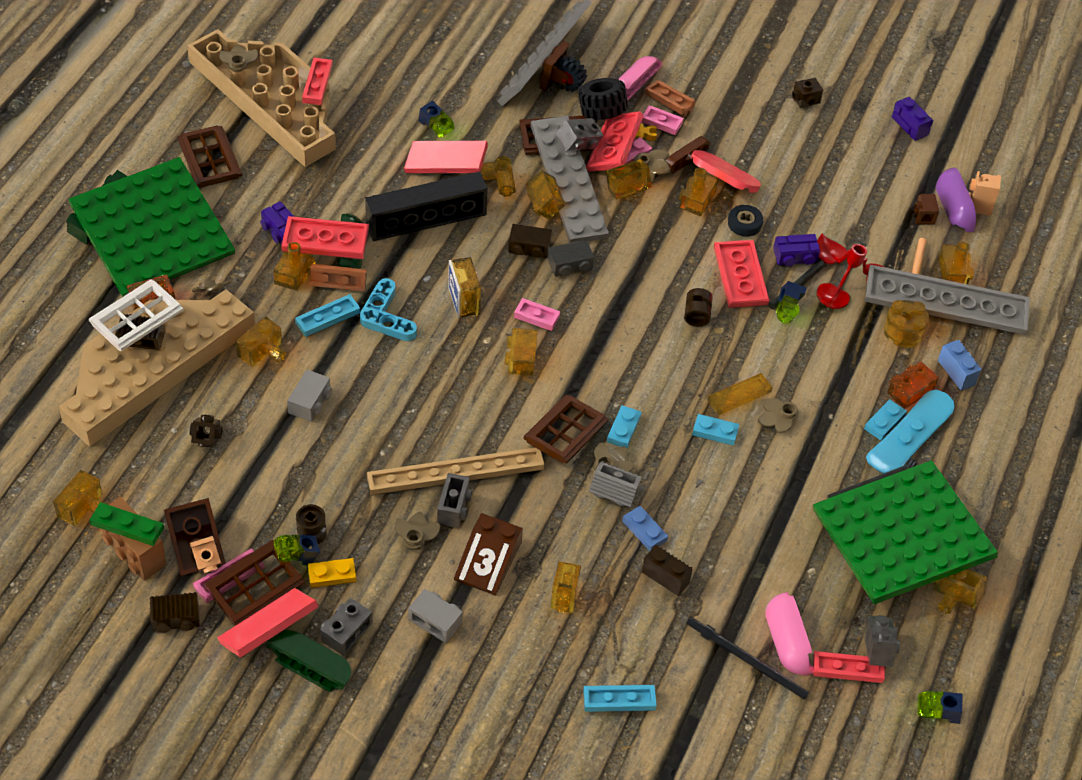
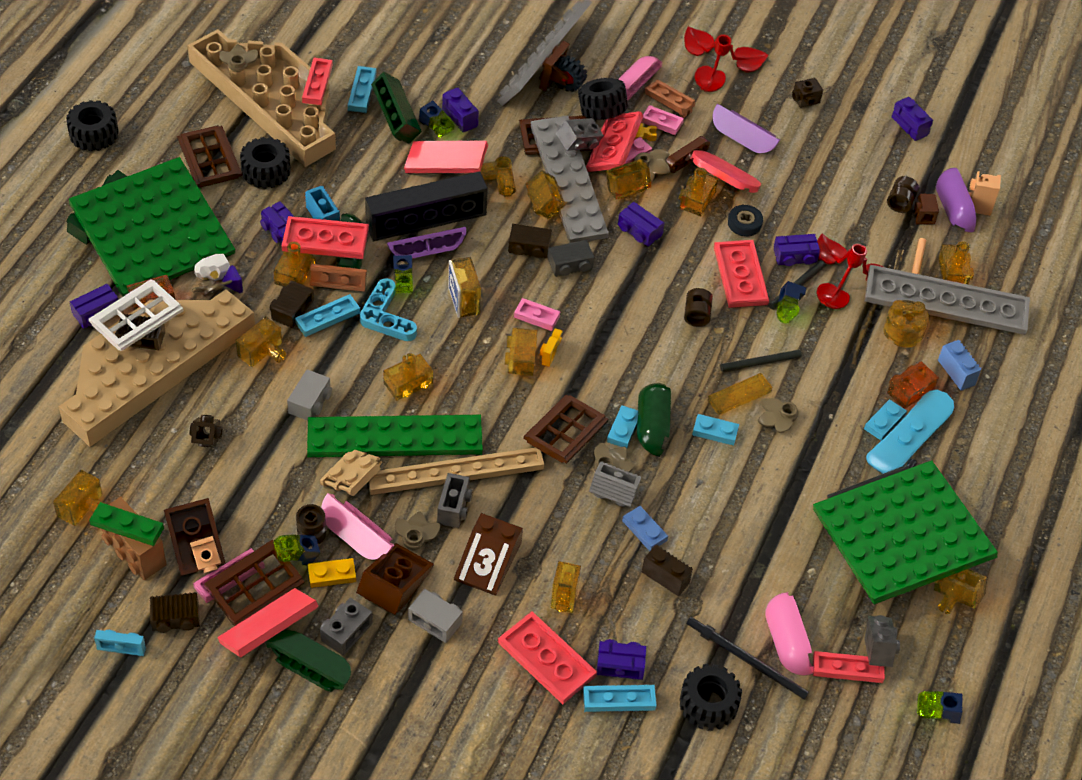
(92, 125): none -> black tyre
(92, 303): none -> dark purple brick
(120, 642): none -> medium azure plate
(212, 267): none -> white rock
(236, 284): none -> dark purple slope
(265, 162): none -> black tyre
(291, 303): none -> dark brown brick
(321, 205): none -> dark azure brick
(352, 470): none -> tan plate
(355, 528): none -> bright pink brick
(361, 89): none -> medium azure plate
(394, 578): none -> reddish brown slope
(395, 435): none -> green plate
(396, 108): none -> dark green brick
(403, 274): none -> clear neon green leg
(408, 376): none -> clear yellow brick
(428, 243): none -> medium lavender brick
(460, 109): none -> dark purple brick
(547, 657): none -> coral plate
(549, 350): none -> yellow plate
(621, 659): none -> dark purple brick
(640, 224): none -> dark purple brick
(654, 417): none -> dark green brick
(704, 712): none -> black tyre
(709, 78): none -> red plant
(743, 130): none -> brick
(761, 360): none -> pearl dark grey bar
(903, 194): none -> dark brown wheel

